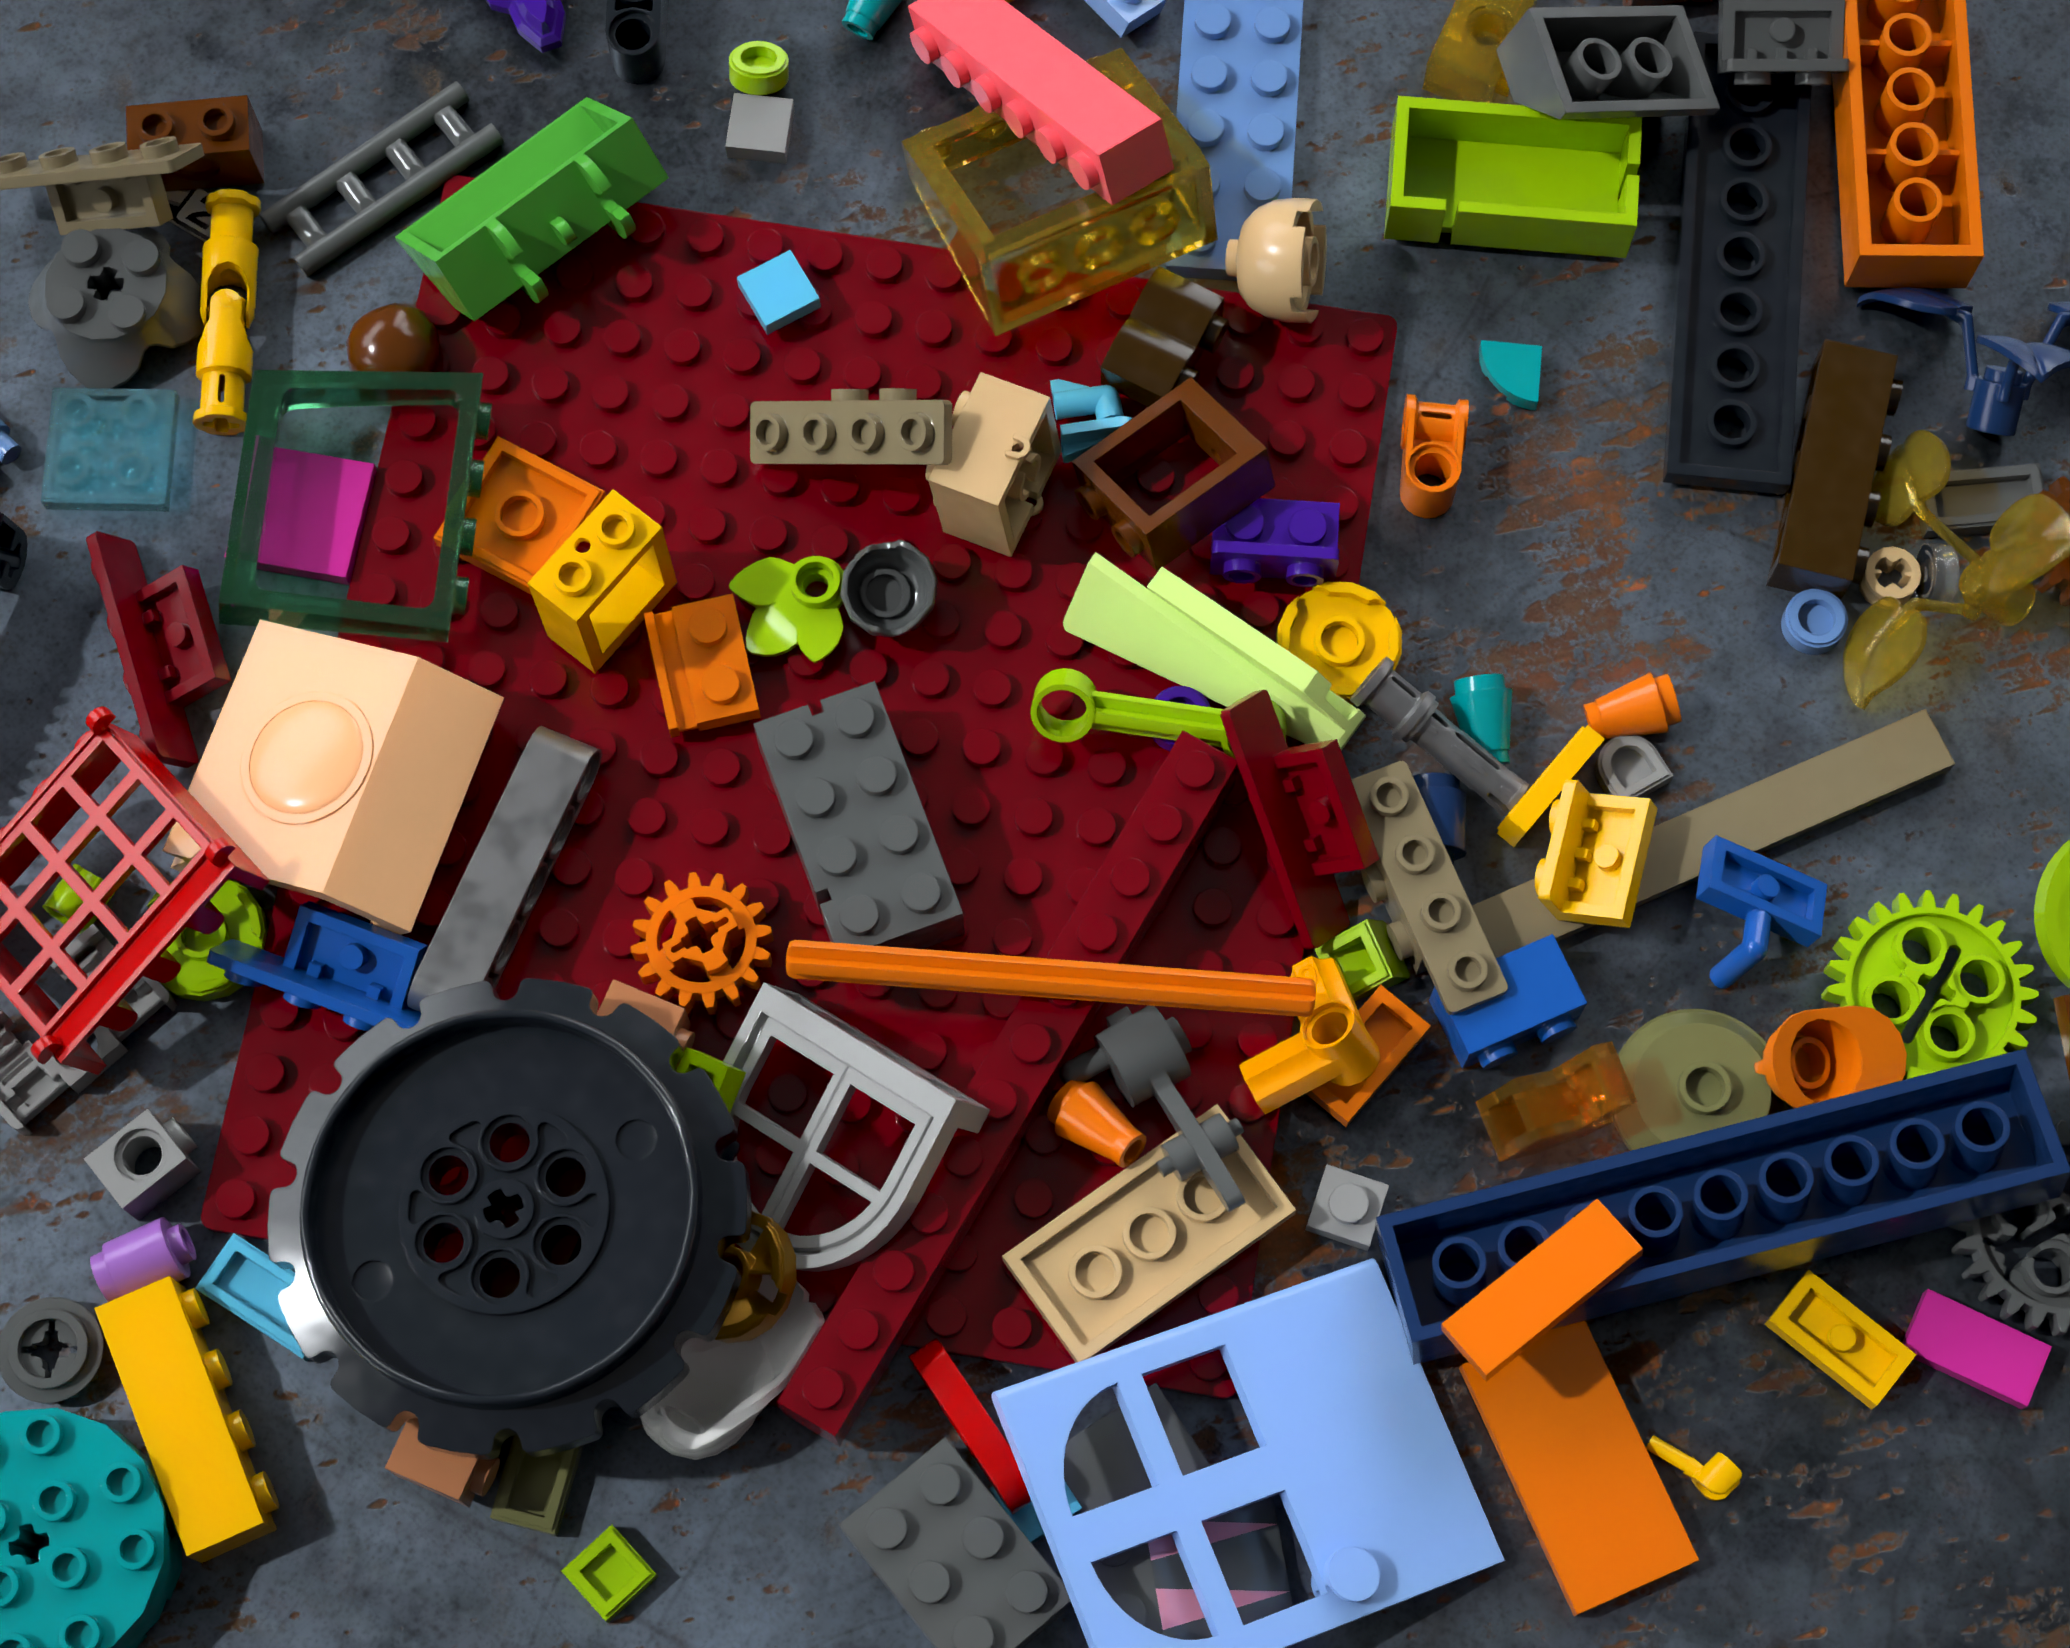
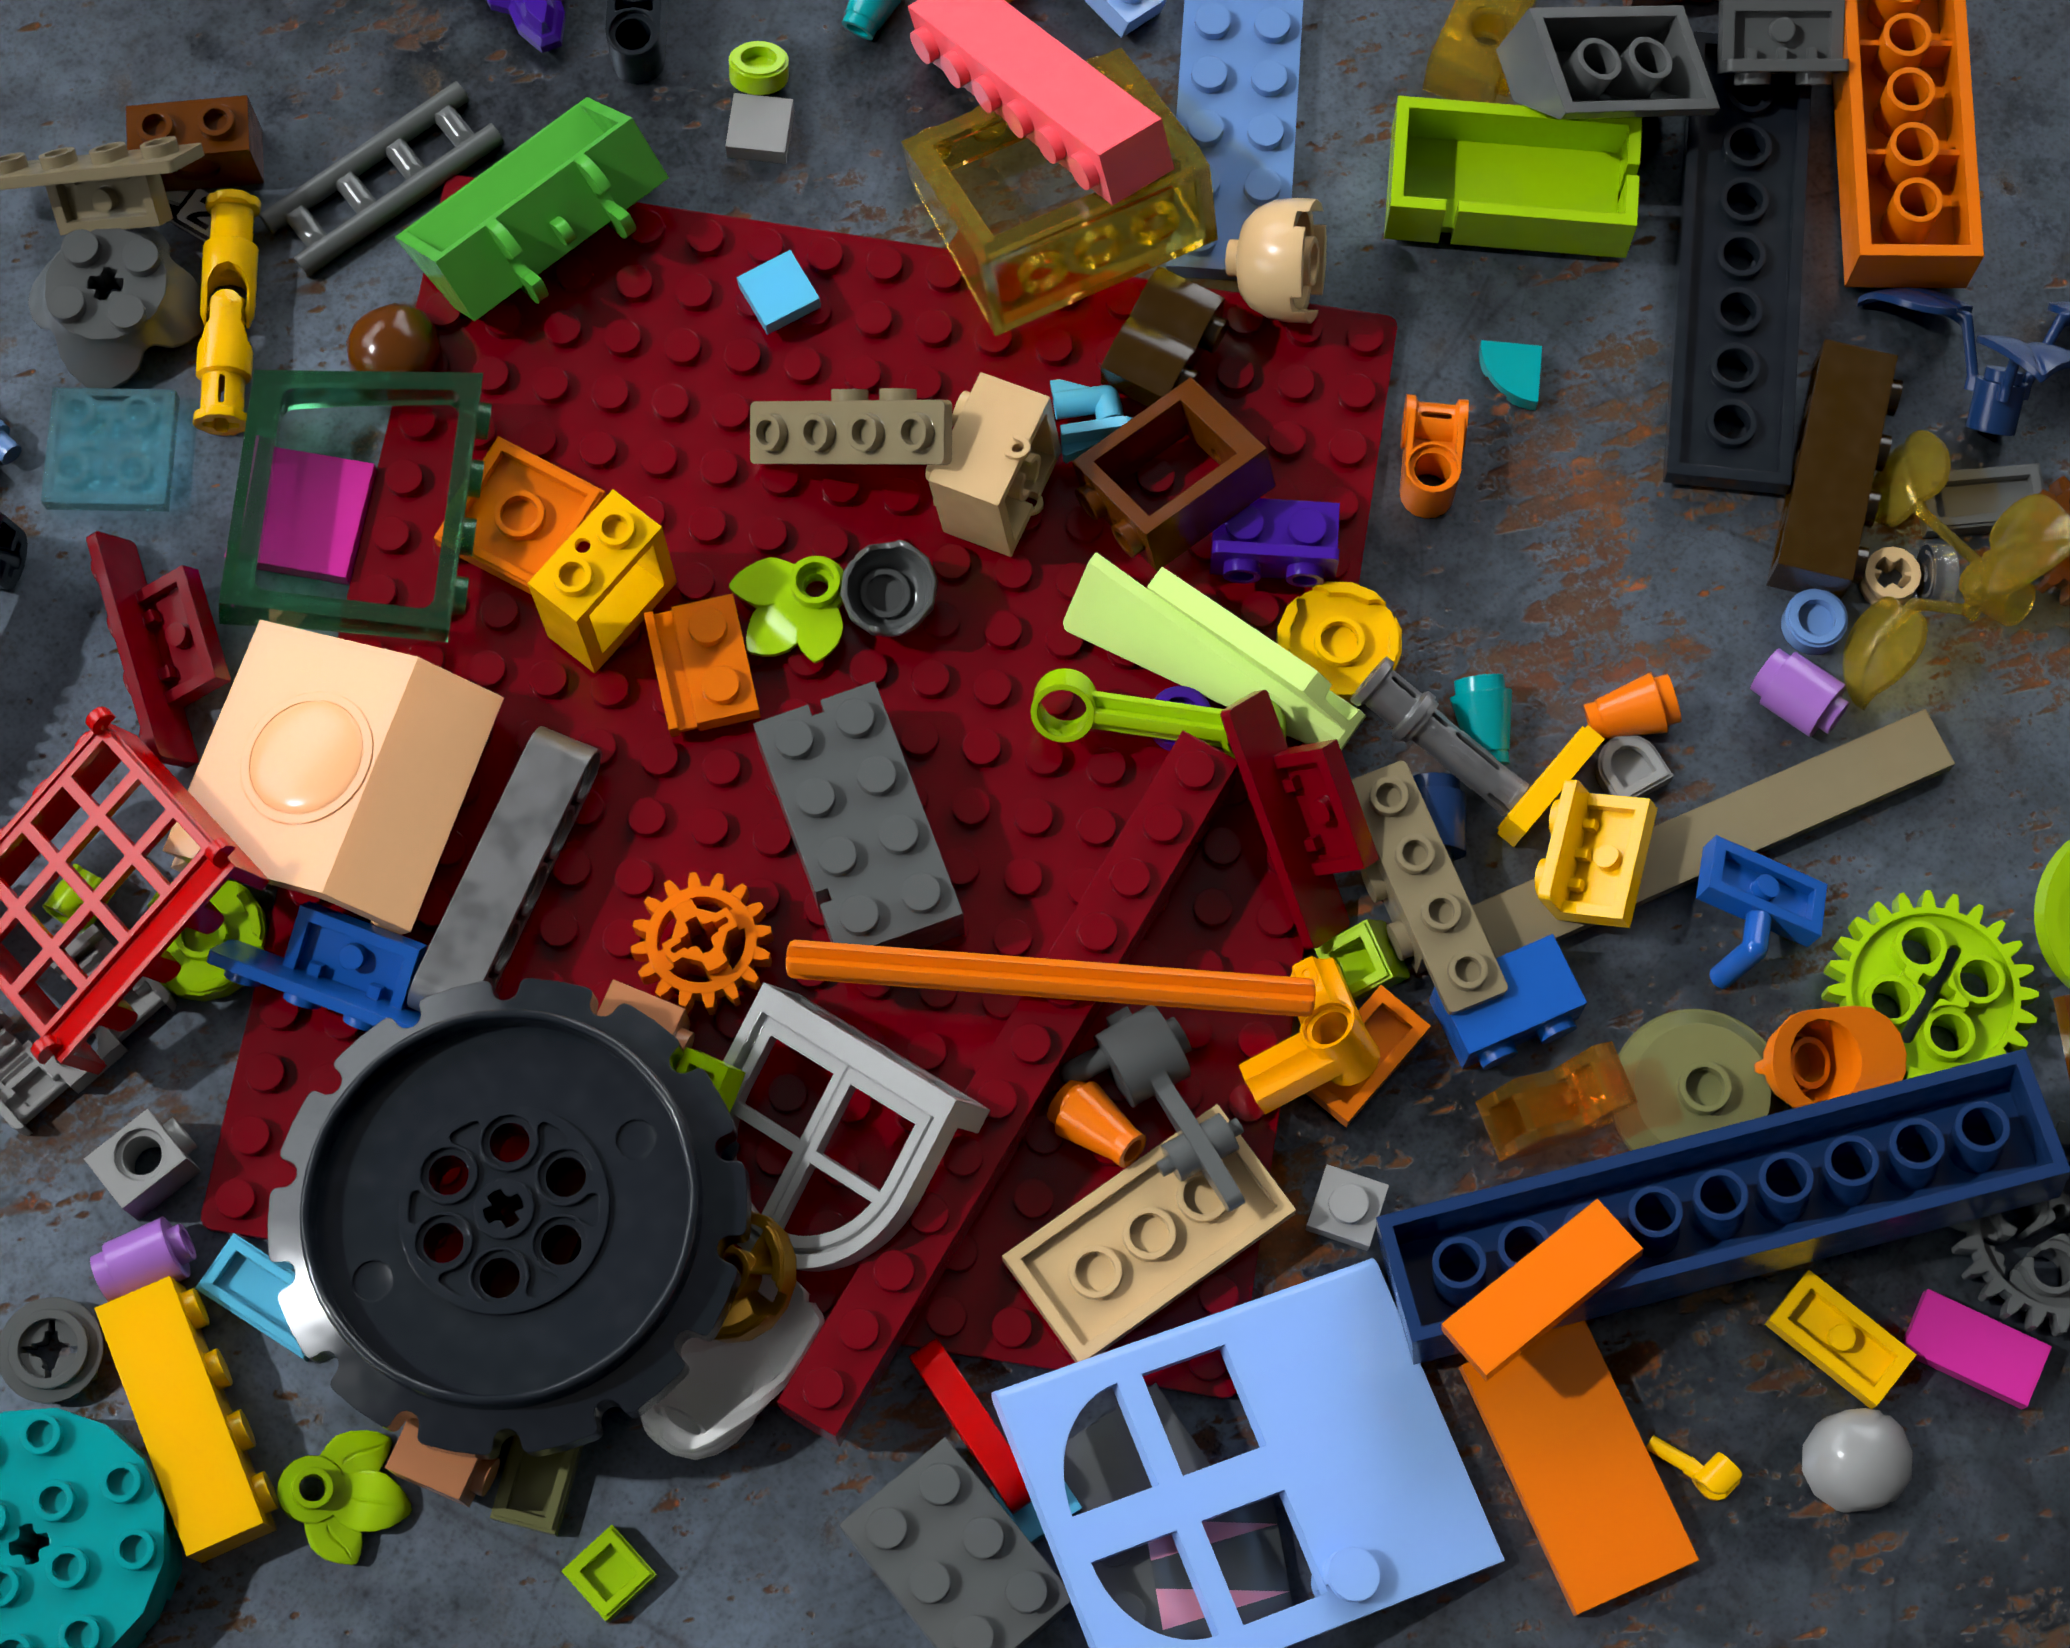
(354, 1496): none -> lime plate
(1800, 692): none -> medium lavender brick
(1857, 1460): none -> light grey hair

